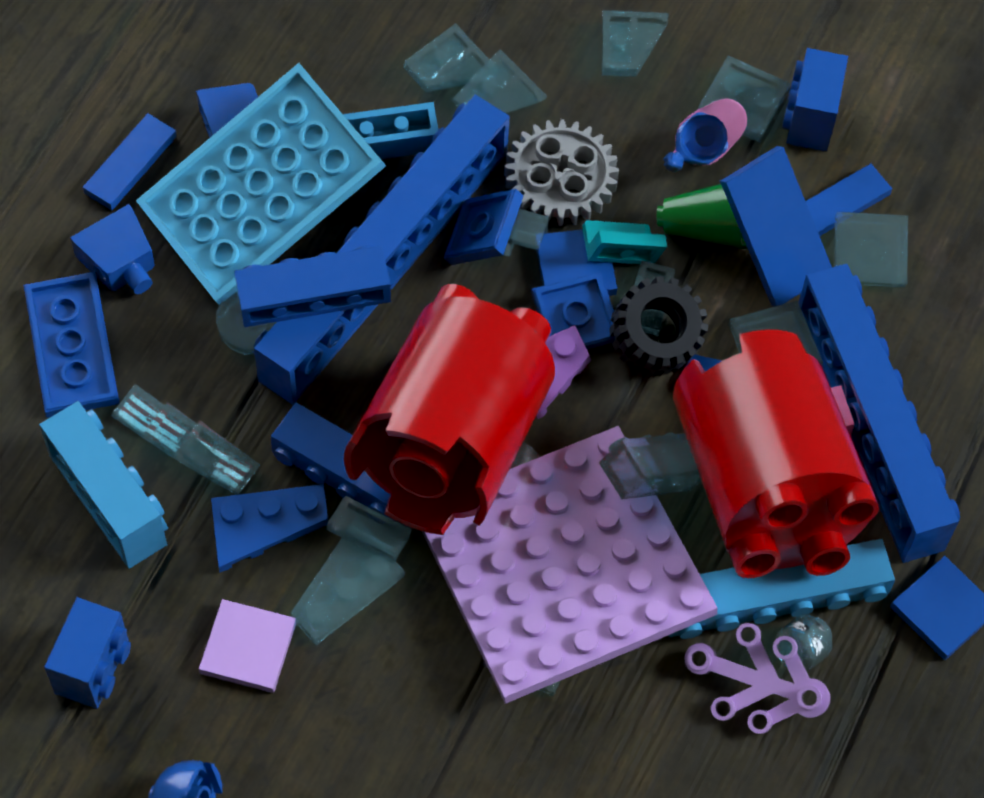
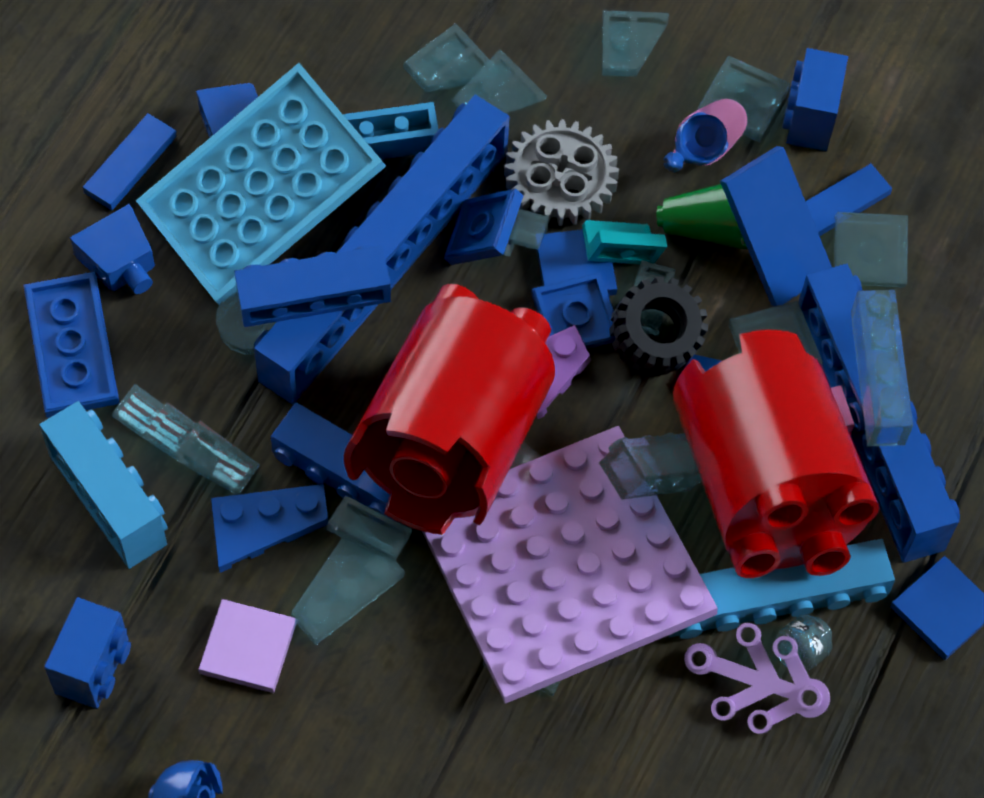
(881, 368): none -> clear light blue brick

